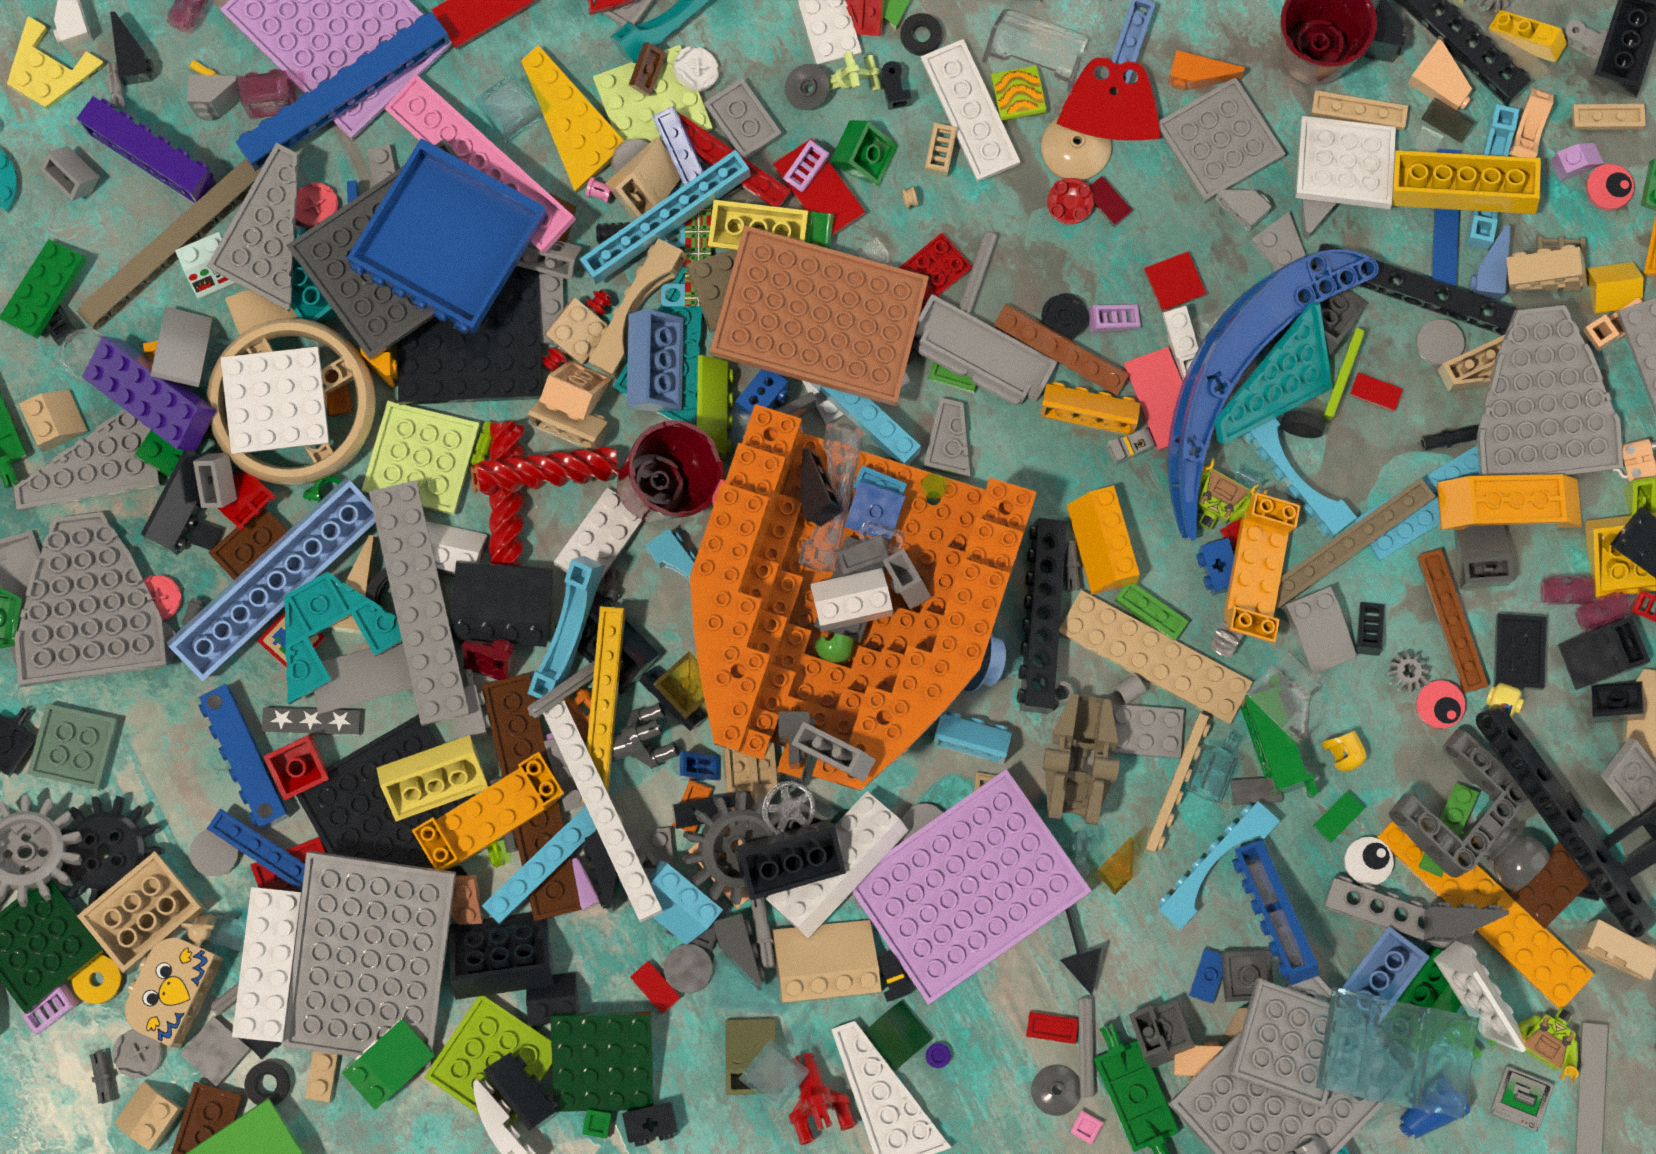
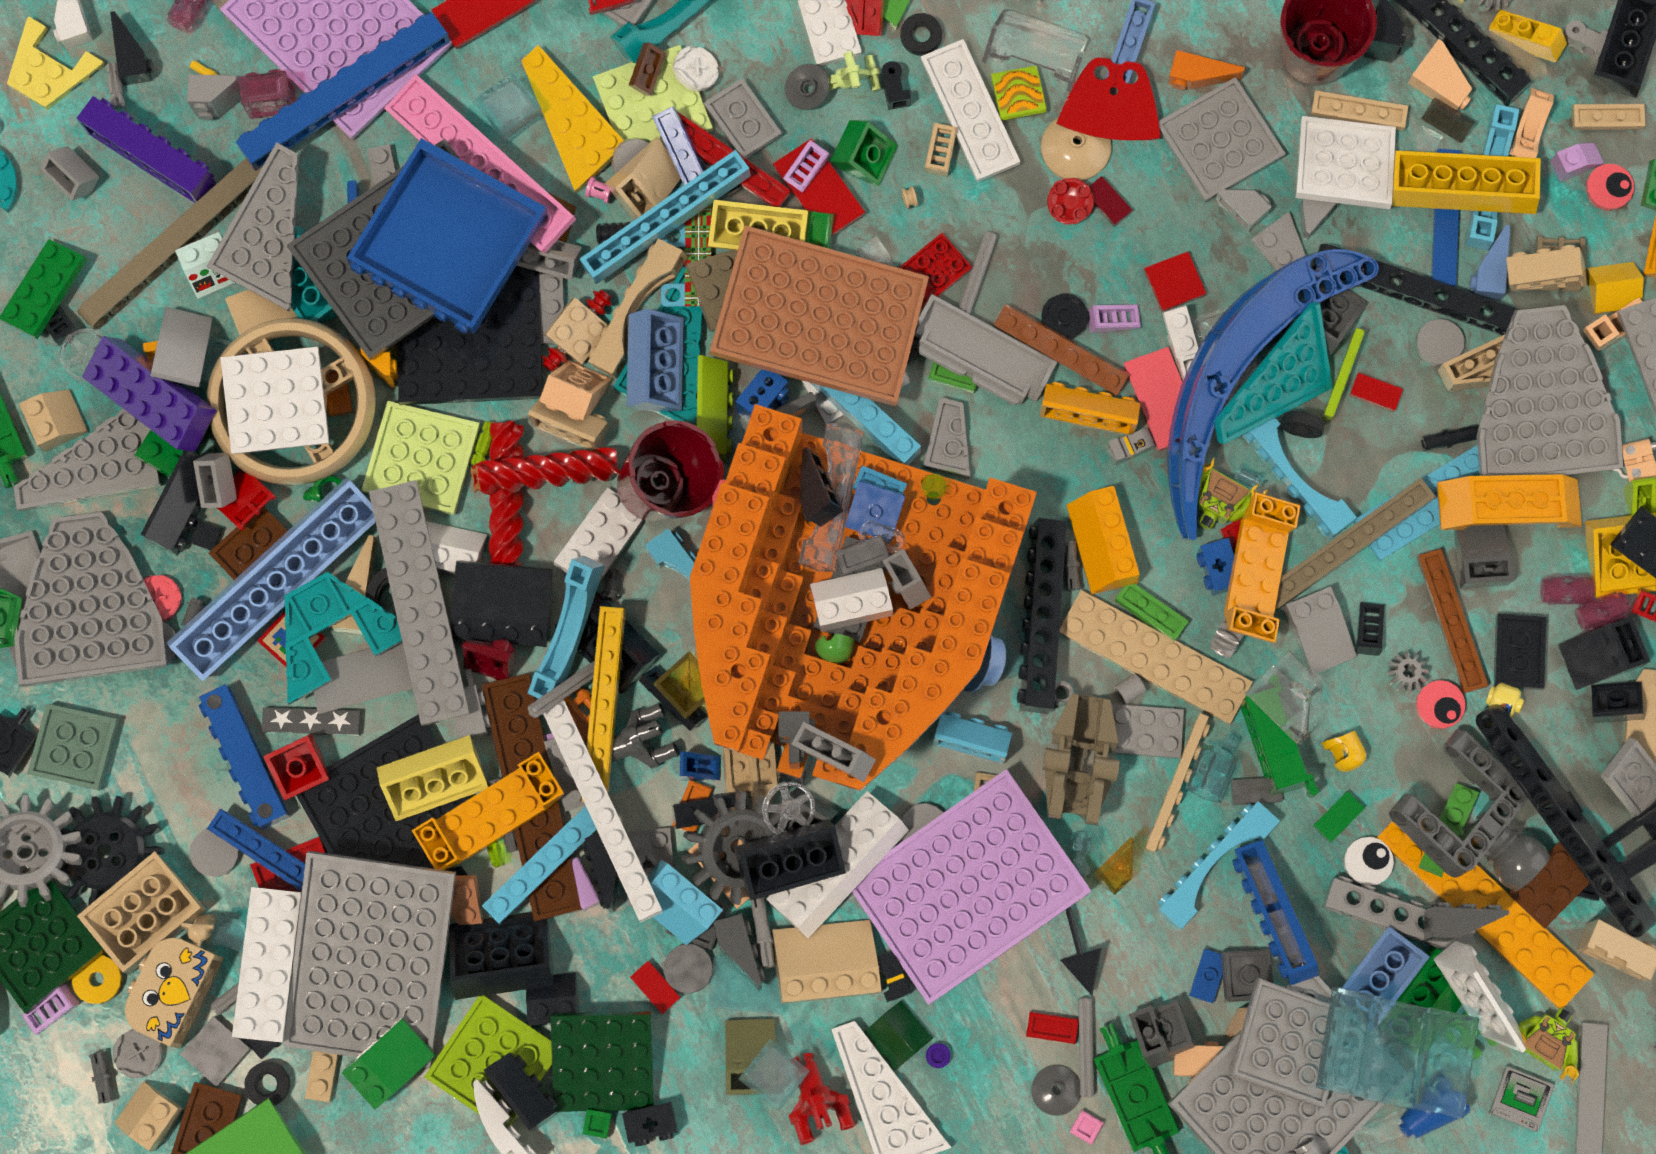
(315, 204): coral tile -> none

